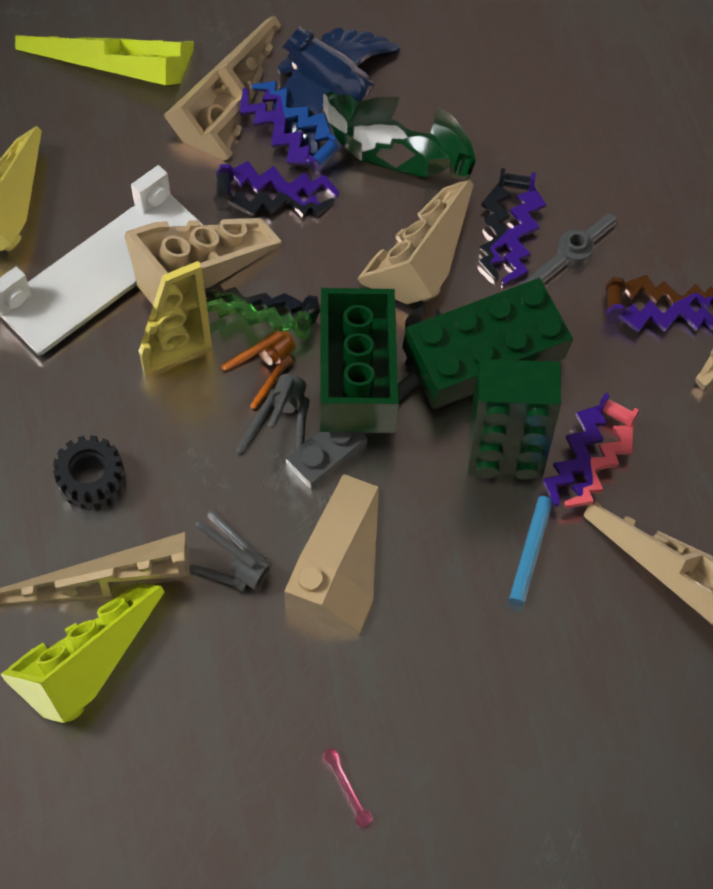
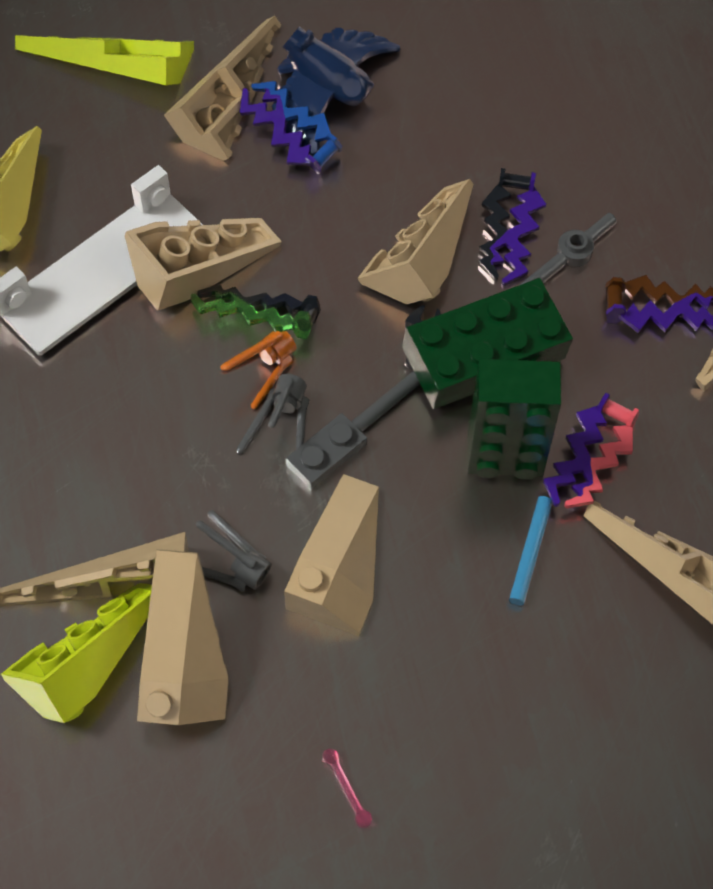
(85, 452): black tyre -> none
(177, 320): light yellow wedge -> none
(182, 656): none -> tan wedge
(287, 191): piece -> none
(358, 360): dark green brick -> none
(369, 126): dark green animal -> none

